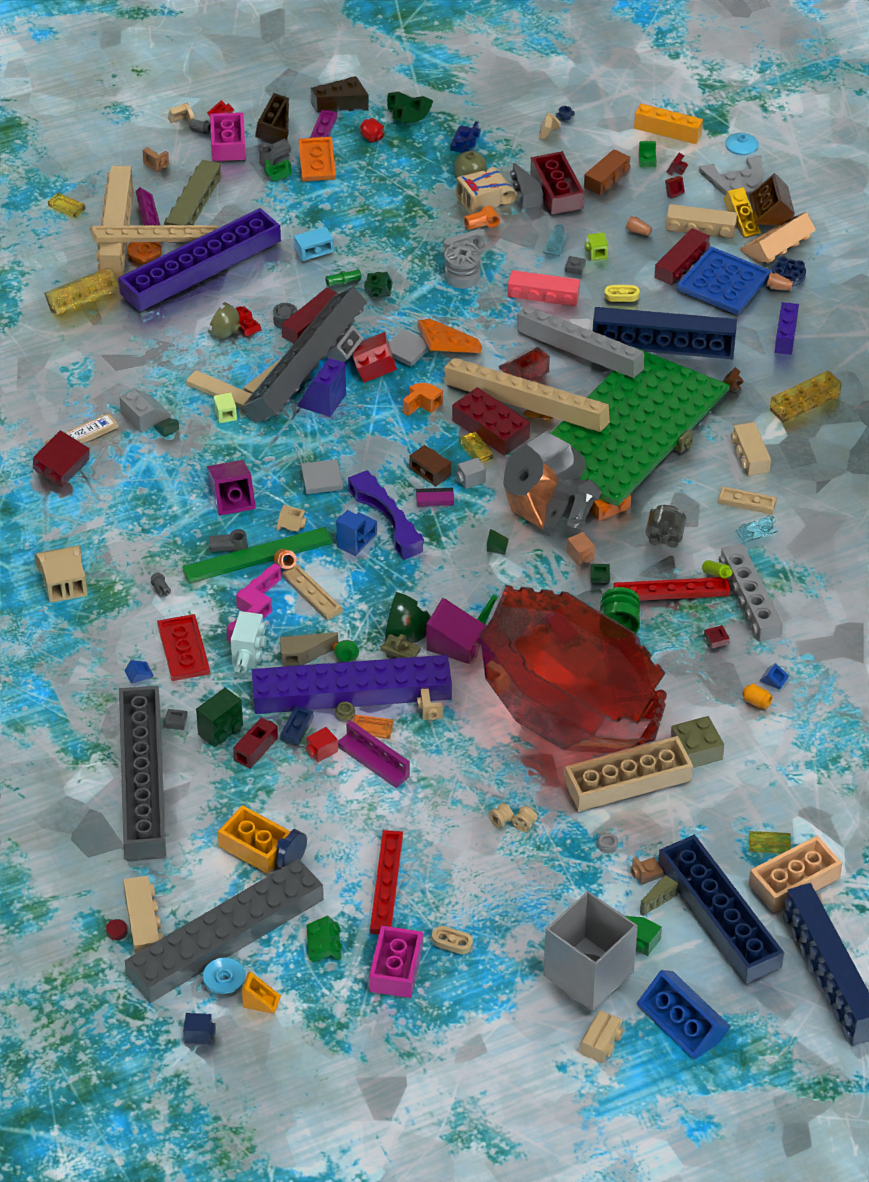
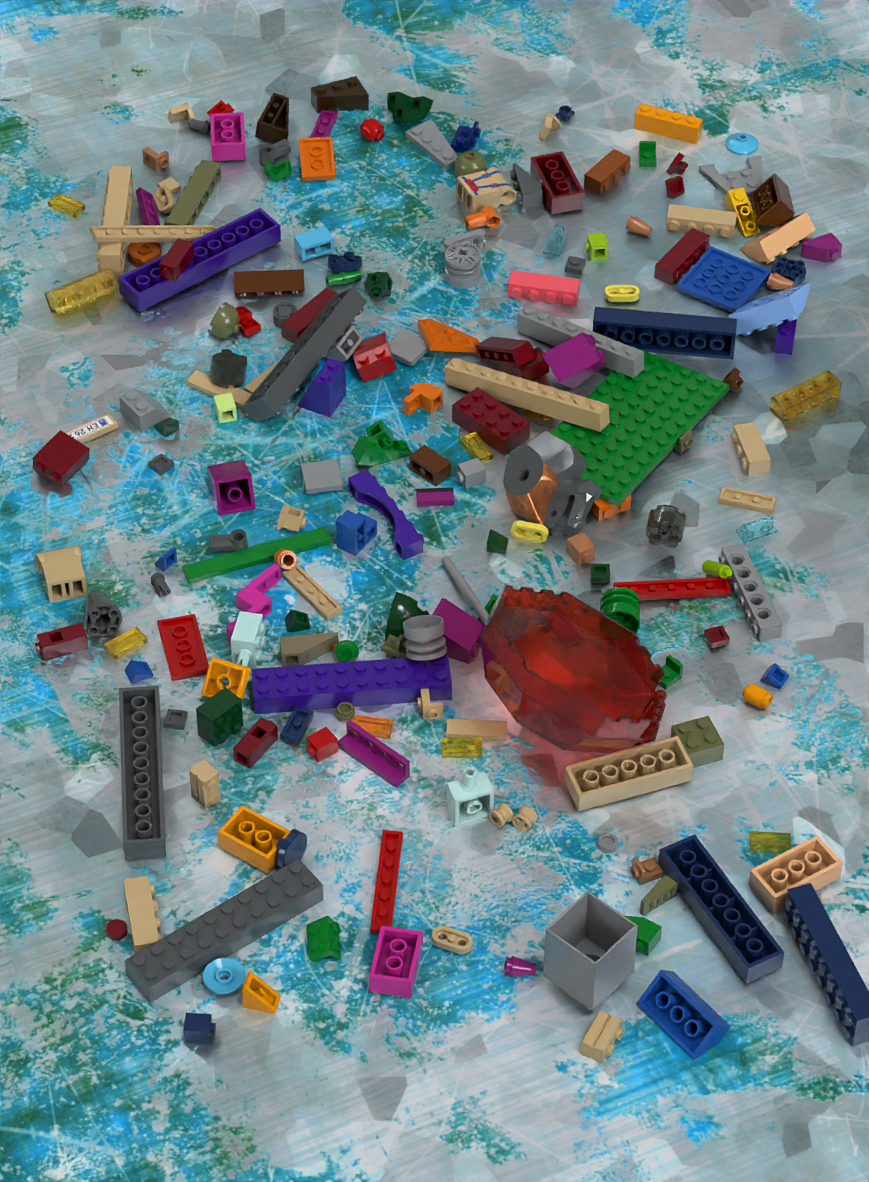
(61, 642): none -> dark red brick
(101, 615): none -> dark grey cone
(126, 643): none -> clear yellow tile
(161, 464): none -> dark grey tile
(164, 199): none -> tan plate
(167, 559): none -> blue slope
(170, 183): none -> tan tile
(176, 259): none -> dark red brick
(205, 784): none -> tan brick
(222, 669): none -> light orange brick
(228, 369): none -> clear smoke brick
(269, 281): none -> reddish brown slope
(297, 621): none -> dark green slope
(344, 262): none -> dark blue tile
(375, 451): none -> green slope
(379, 430): none -> green brick
(424, 637): none -> light grey wheel
(433, 143): none -> light grey wing
(461, 747): none -> clear yellow tile
(465, 588): none -> light grey piece
(469, 798): none -> light aqua brick
(476, 729): none -> tan tile
(505, 351): none -> dark red brick
(518, 967): none -> magenta cone
(529, 531): none -> light yellow plate
(575, 360): none -> magenta slope
(673, 672): none -> green bracket
(771, 310): none -> light blue slope
(822, 249): none -> magenta slope

